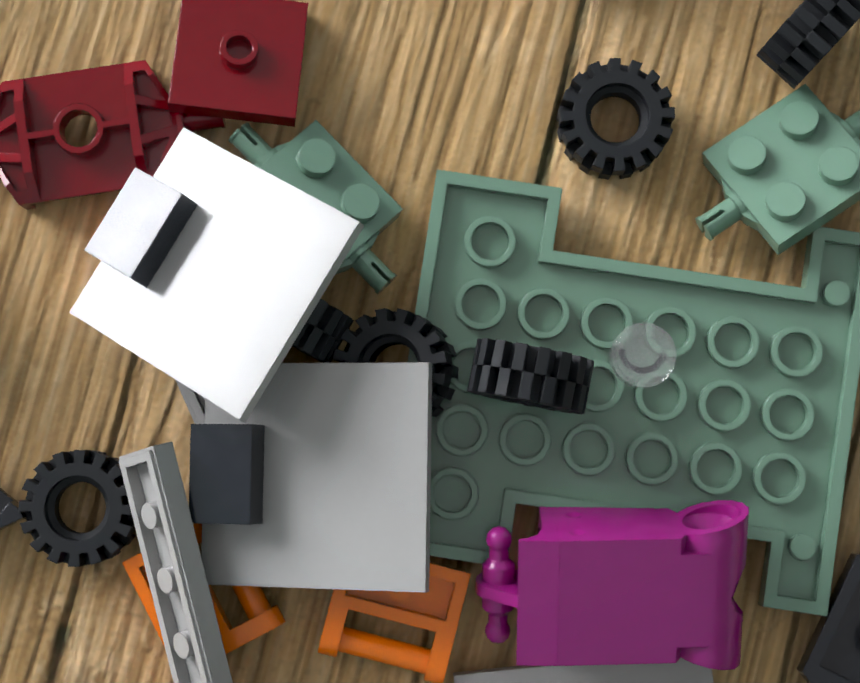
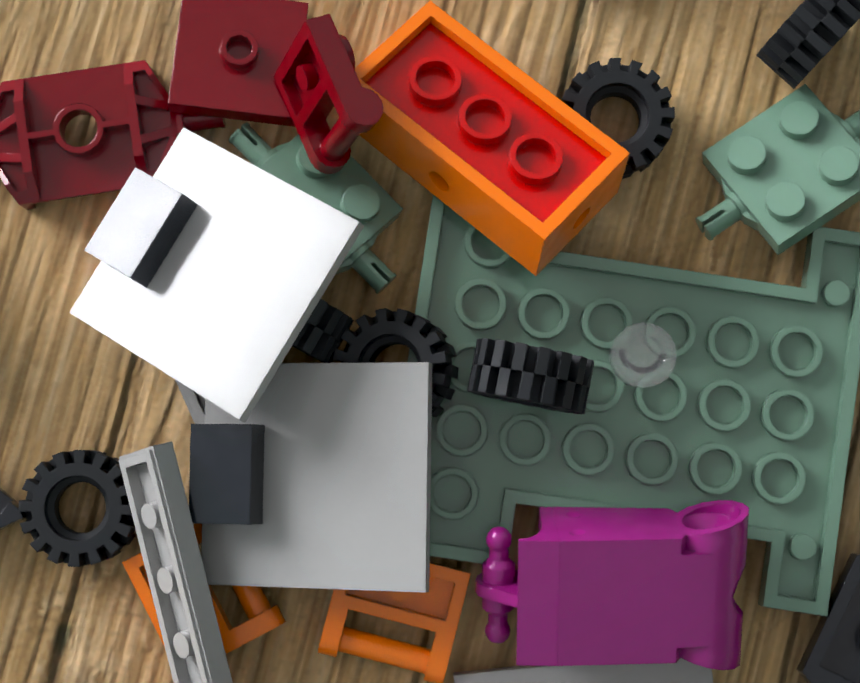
(320, 76): none -> dark red plate
(488, 138): none -> brick

